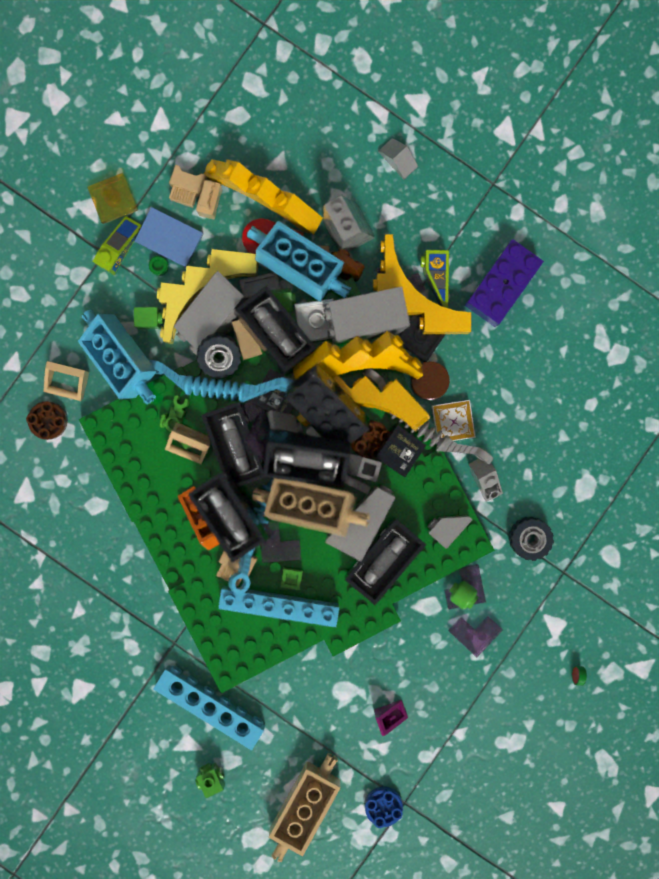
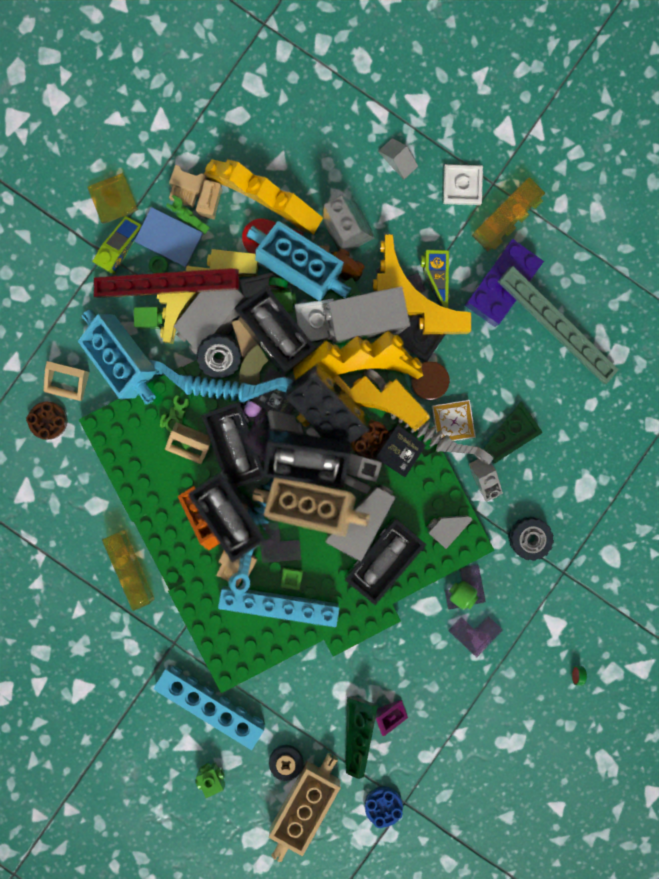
(128, 570): none -> clear yellow brick
(167, 283): none -> dark red plate
(186, 215): none -> bright green piece
(252, 365): none -> olive tile
(252, 409): none -> lavender hinge
(278, 283): none -> green tile
(288, 756): none -> black wheel
(359, 731): none -> dark green wing
(462, 184): none -> white tile
(508, 214): none -> clear yellow brick
(513, 434): none -> dark green wing
(557, 324): none -> sand green plate

